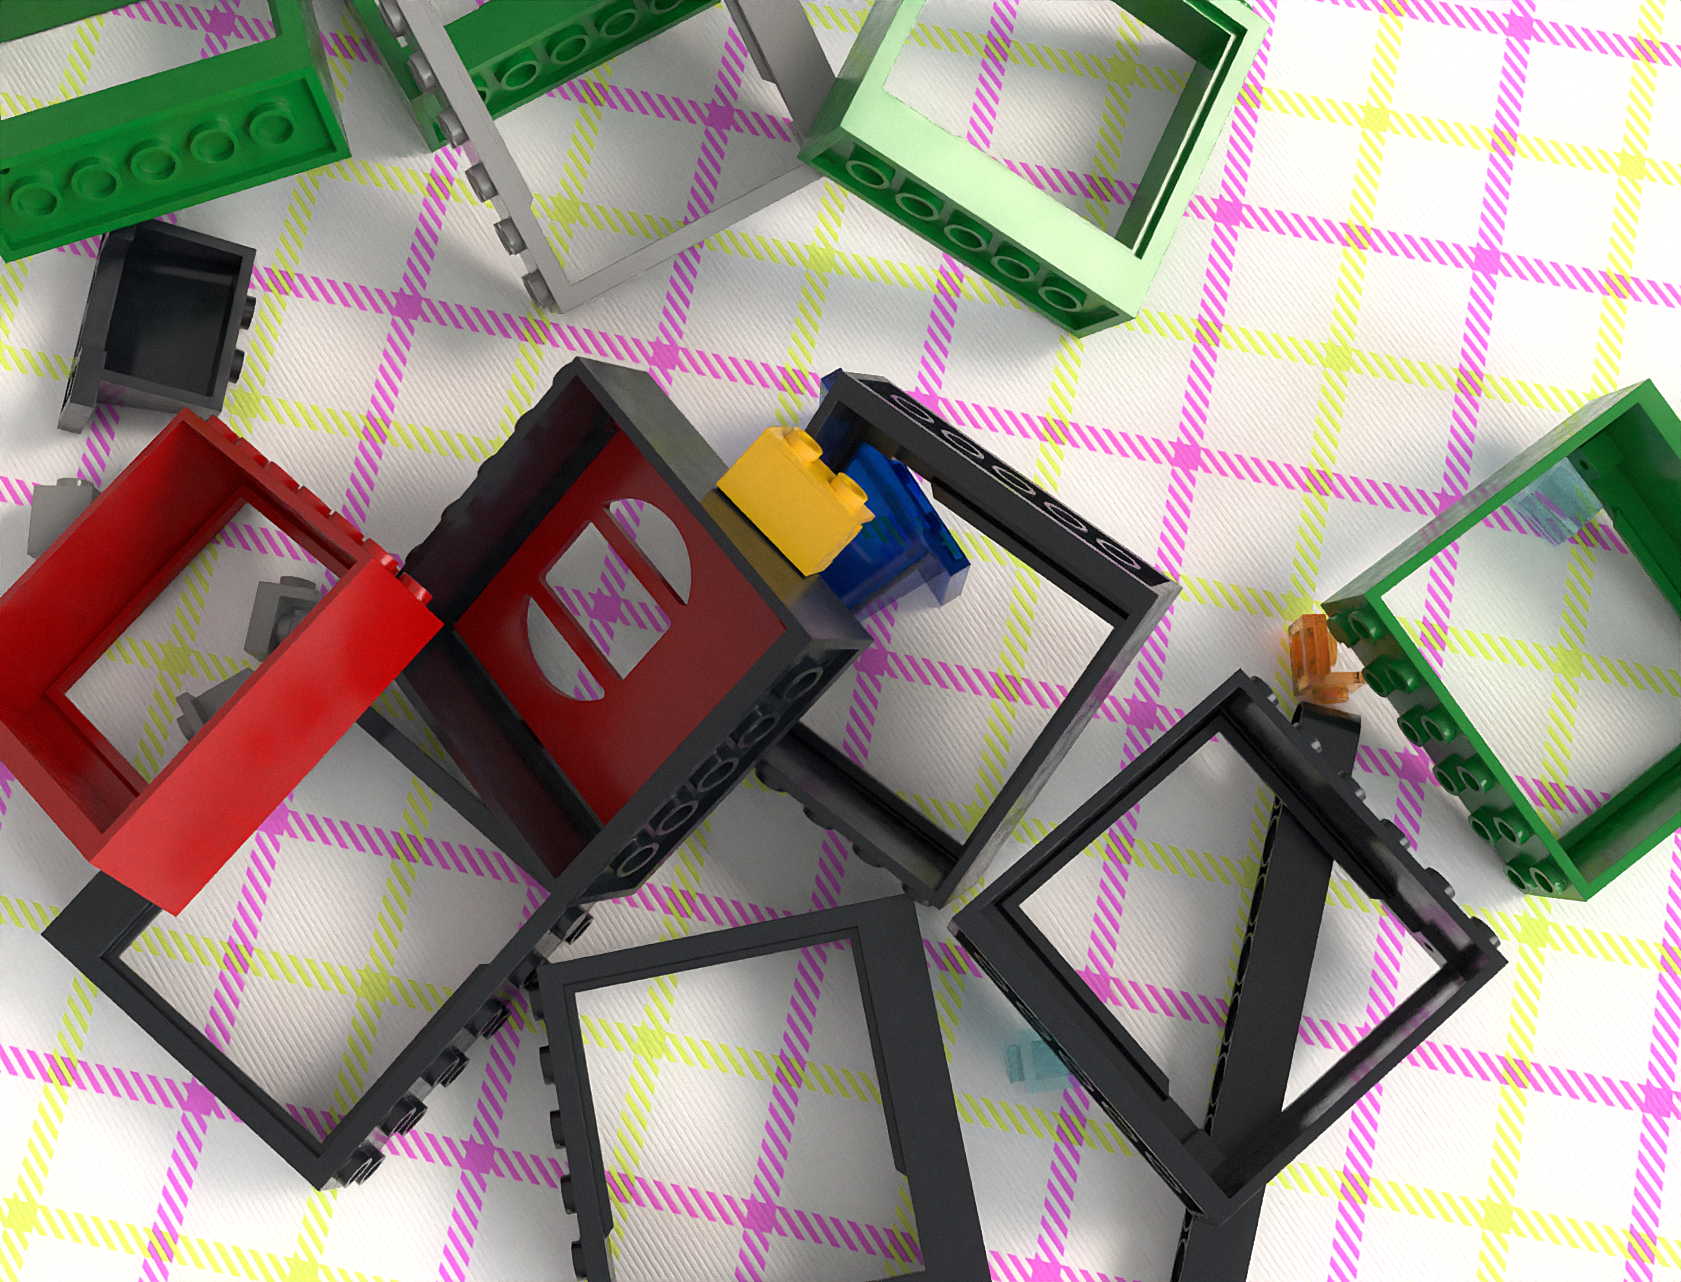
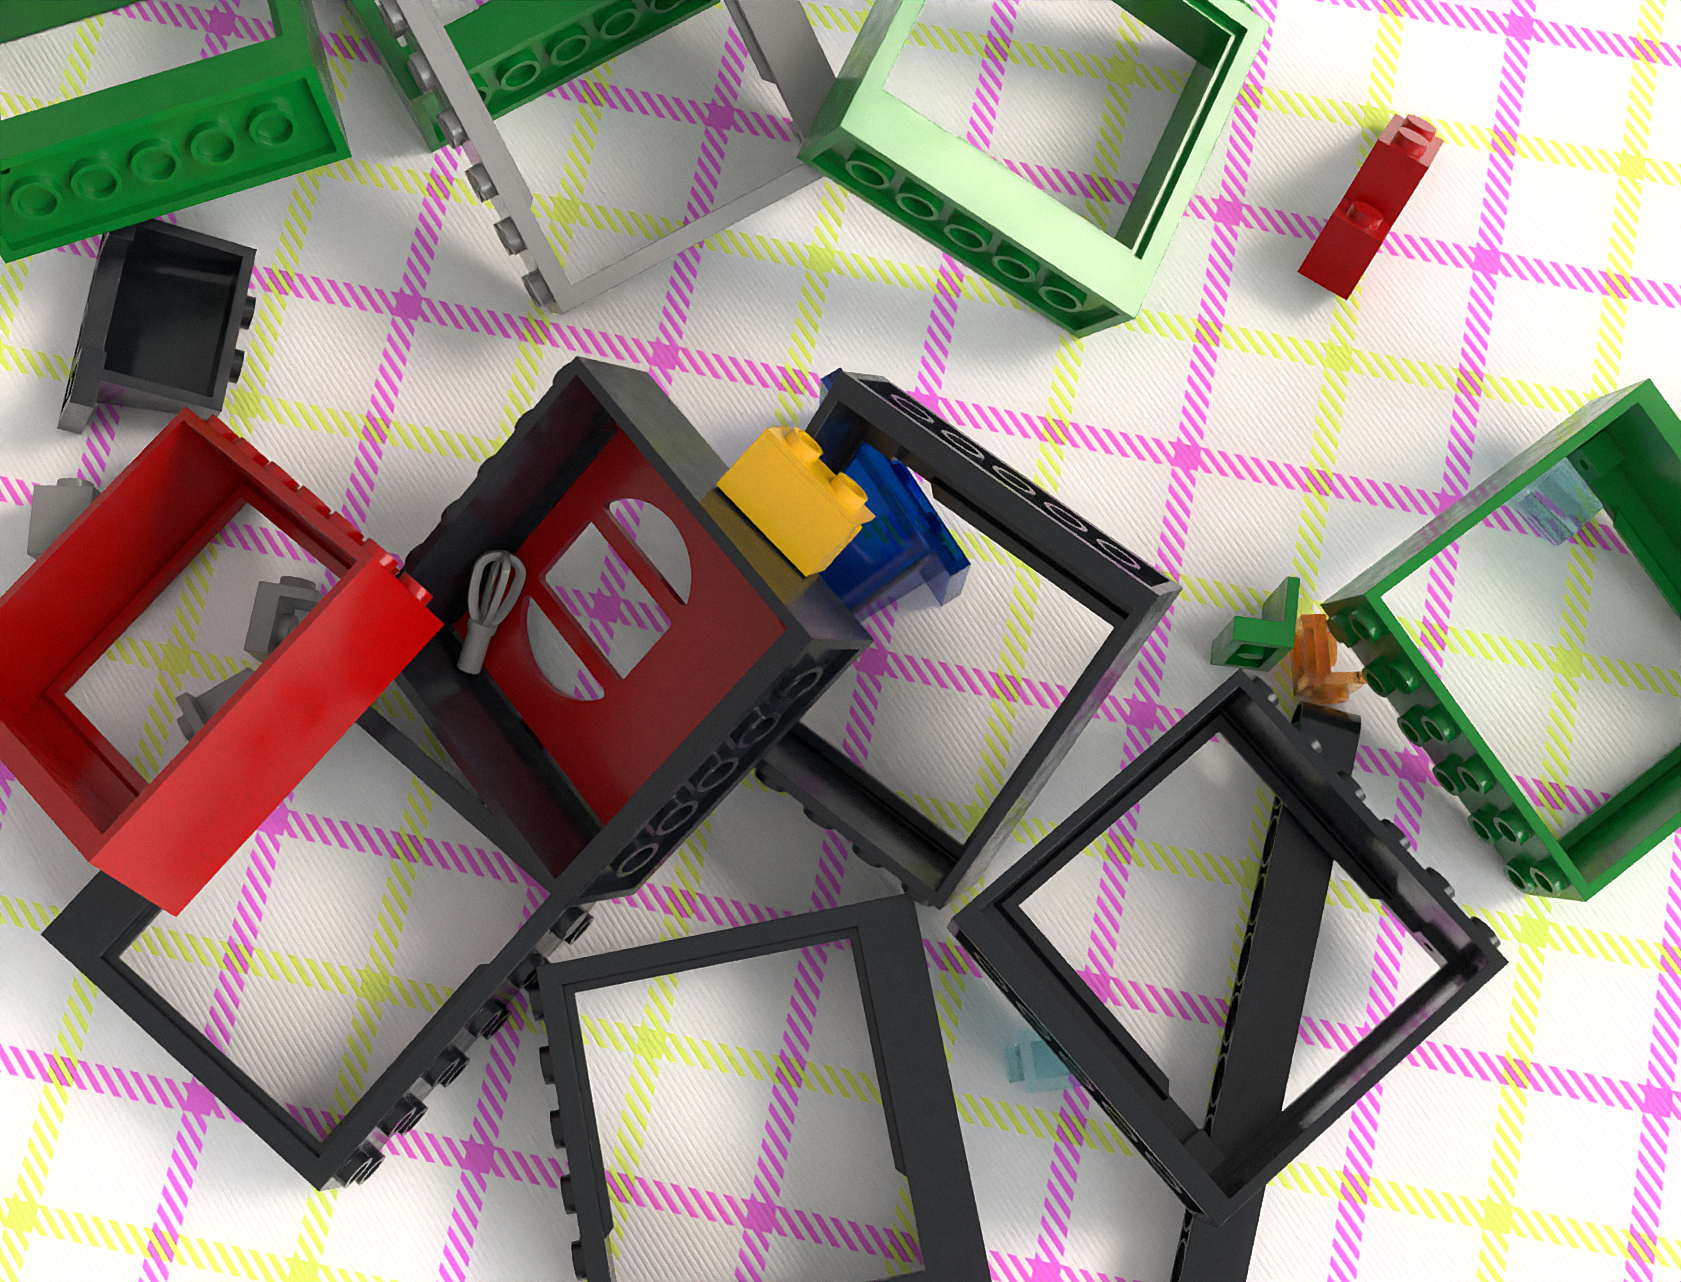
(485, 620): none -> light grey piece
(1264, 641): none -> green panel
(1371, 204): none -> red arch

